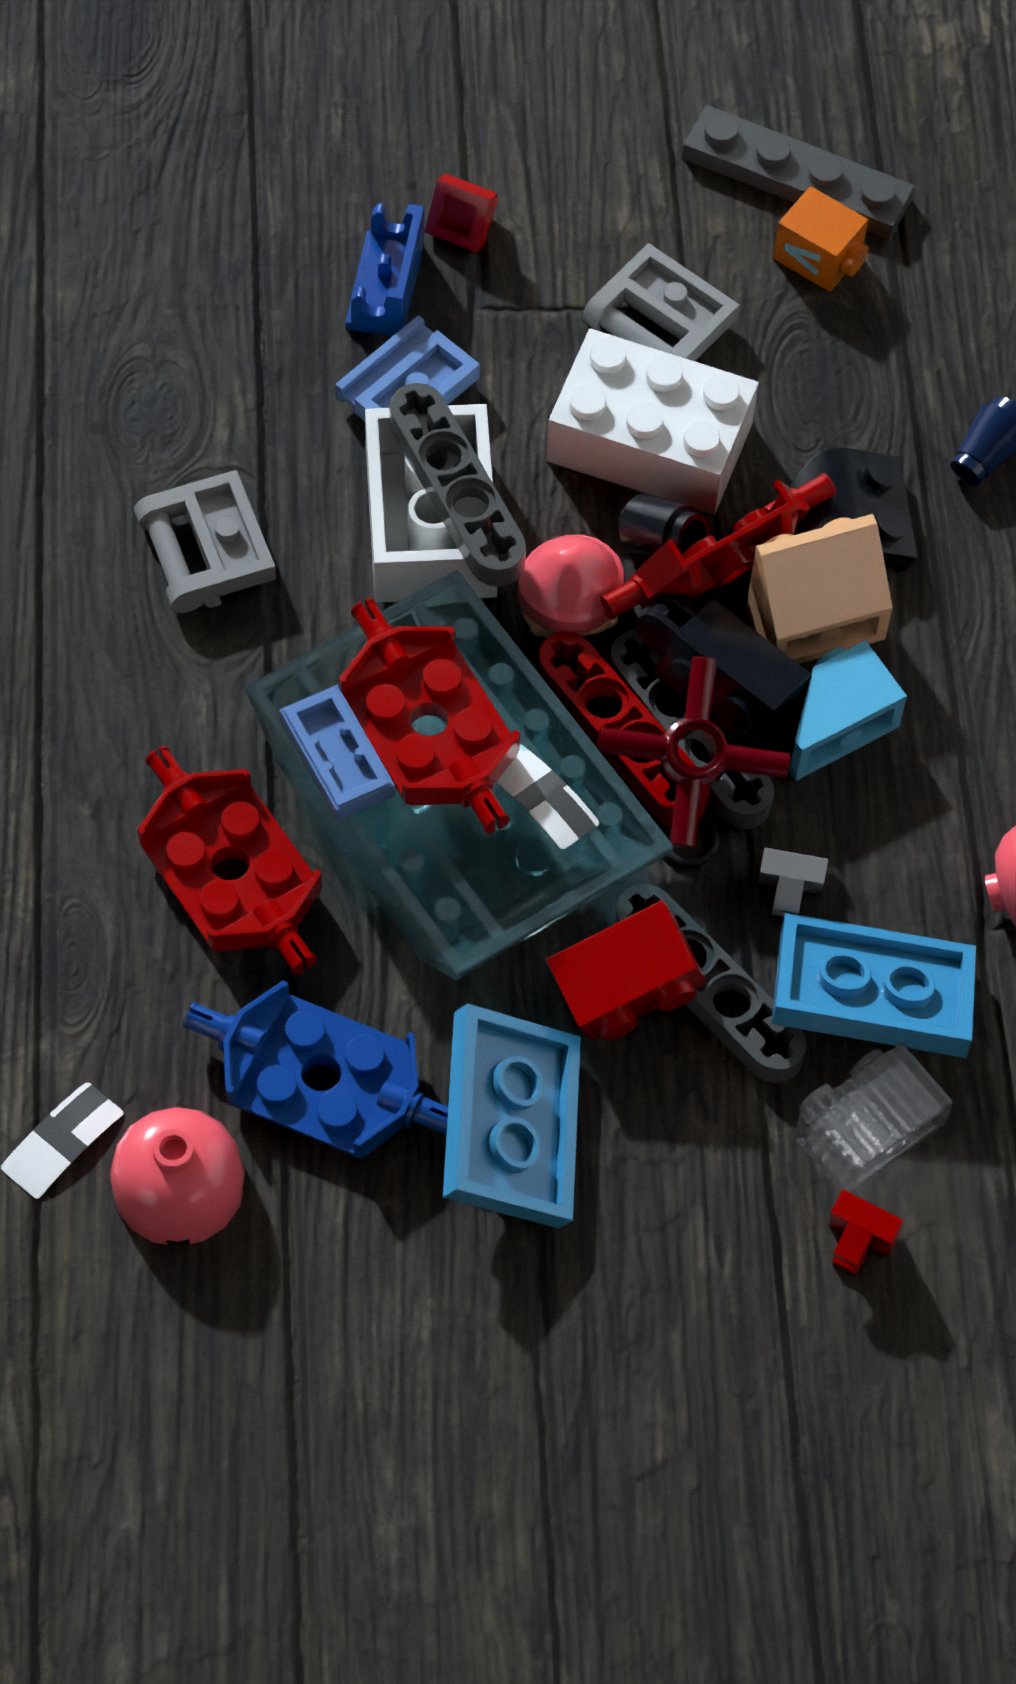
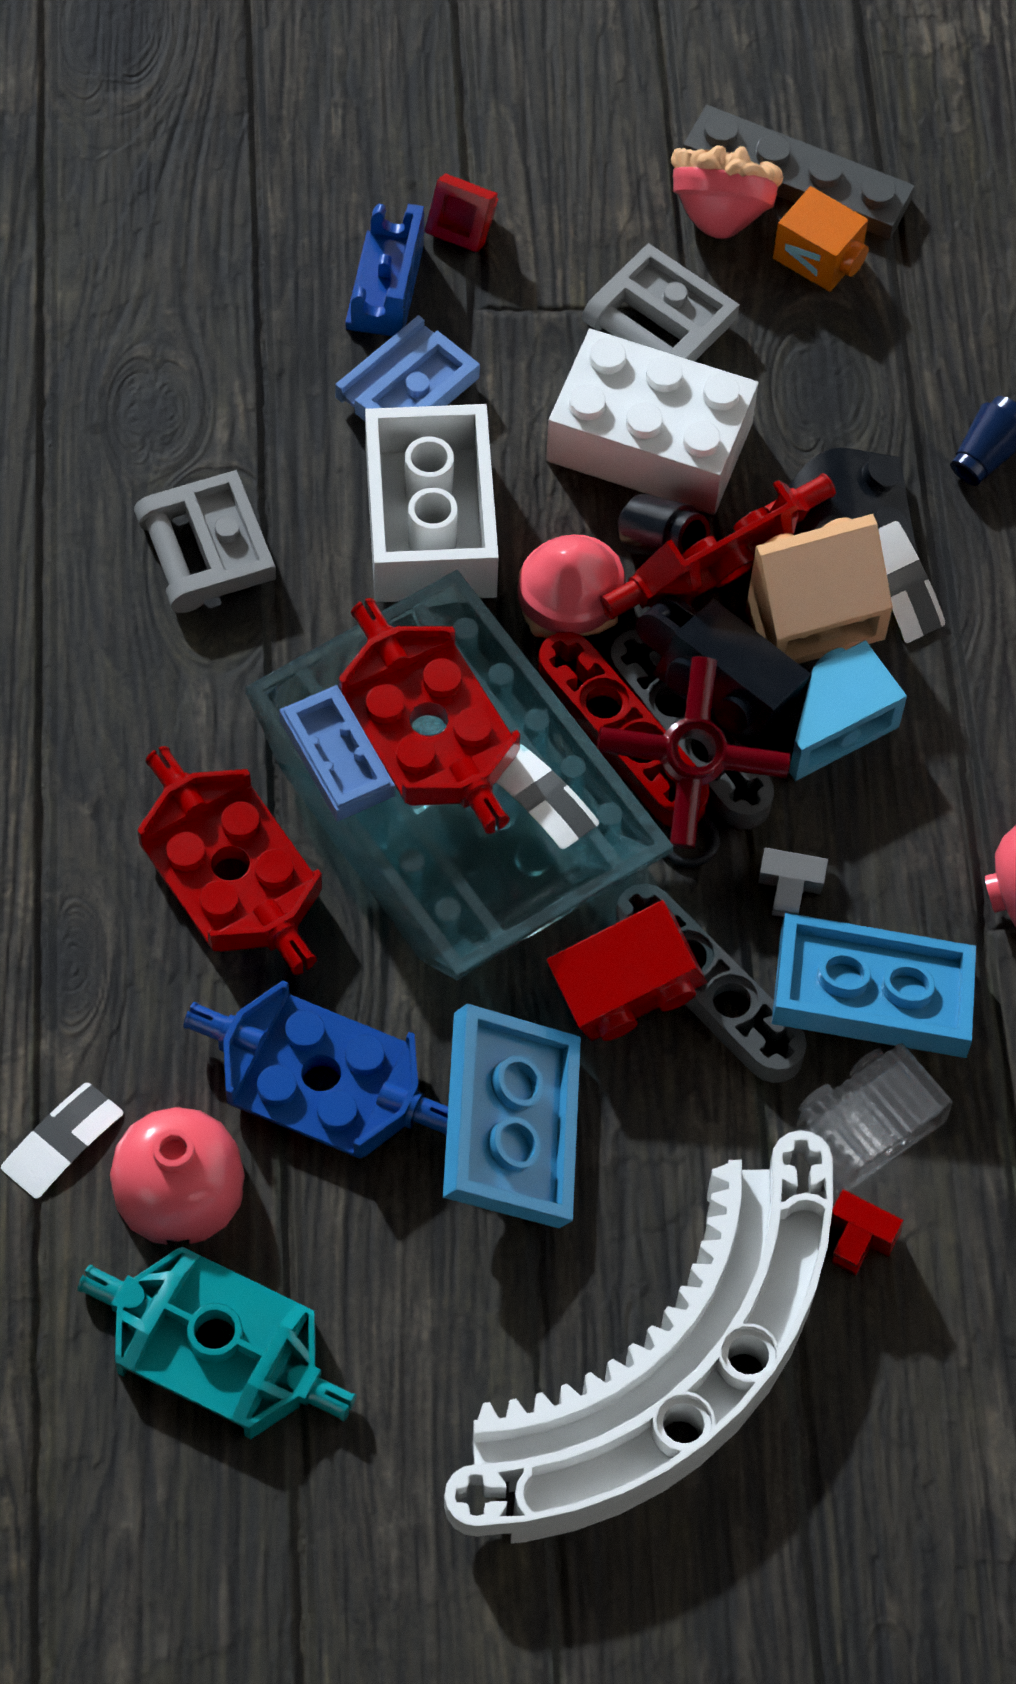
(248, 1381): none -> teal plate
(462, 481): dark grey beam -> none
(610, 1444): none -> white gear
(723, 188): none -> coral hair
(910, 589): none -> sticker

